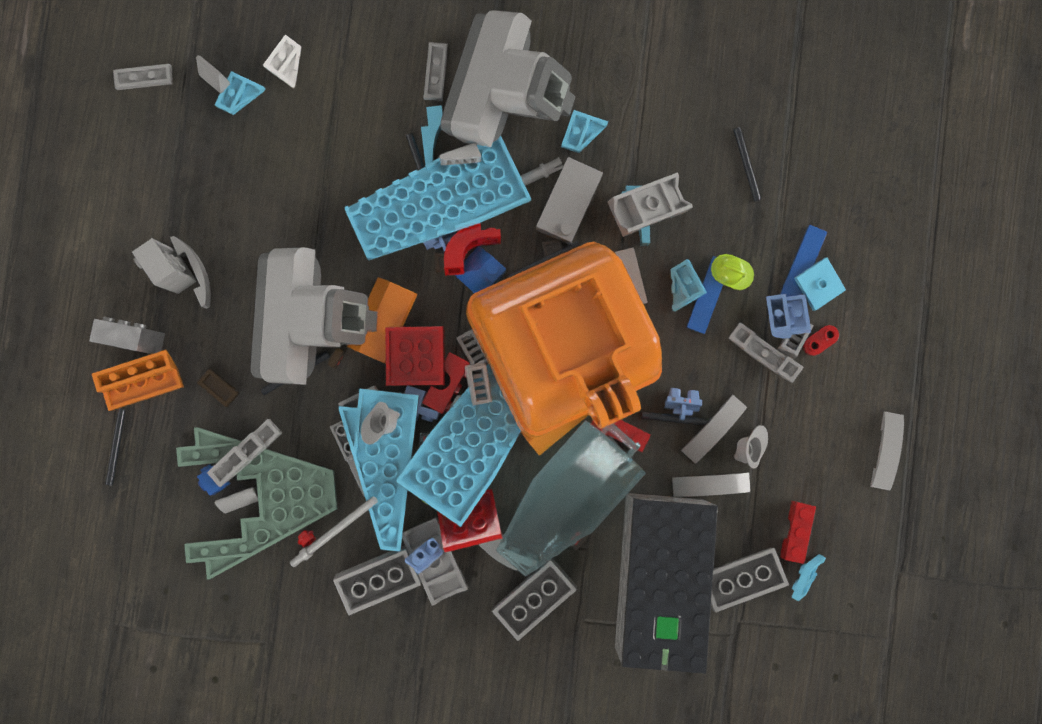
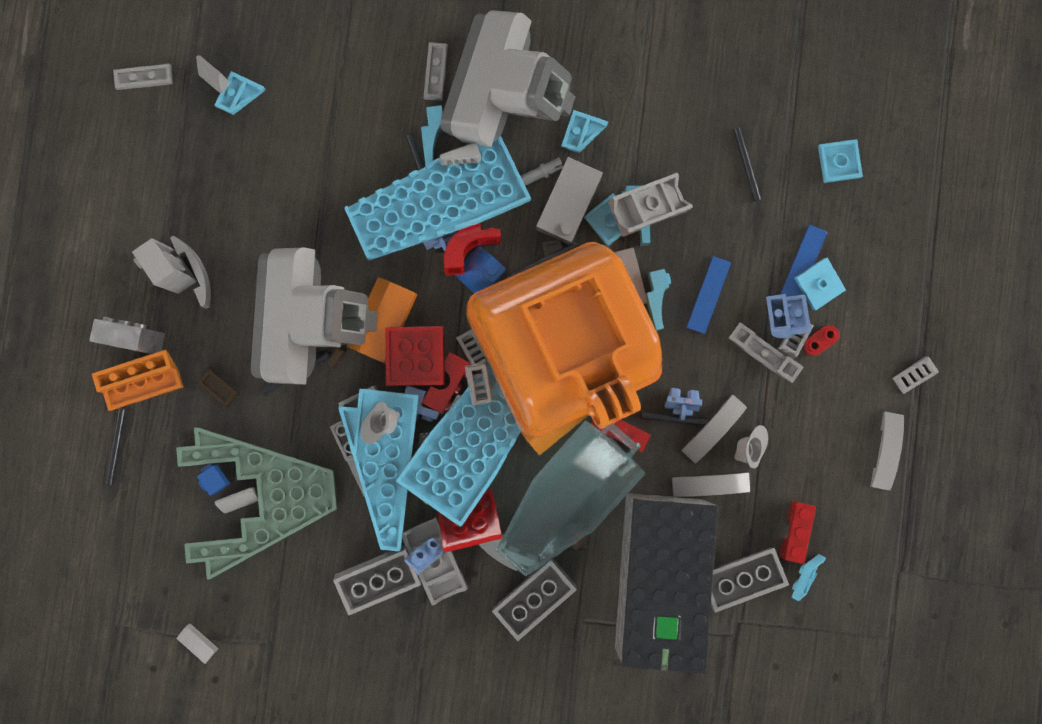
(197, 643): none -> light grey slope
(244, 453): light grey slope -> none
(285, 61): white wing -> none
(306, 538): red plate -> none
(307, 552): light grey bar -> none
(603, 222): none -> medium azure plate
(659, 282): none -> medium azure slope
(685, 285): medium azure wing -> none
(732, 271): lime piece -> none
(840, 161): none -> medium azure plate
(932, 370): none -> light grey slope

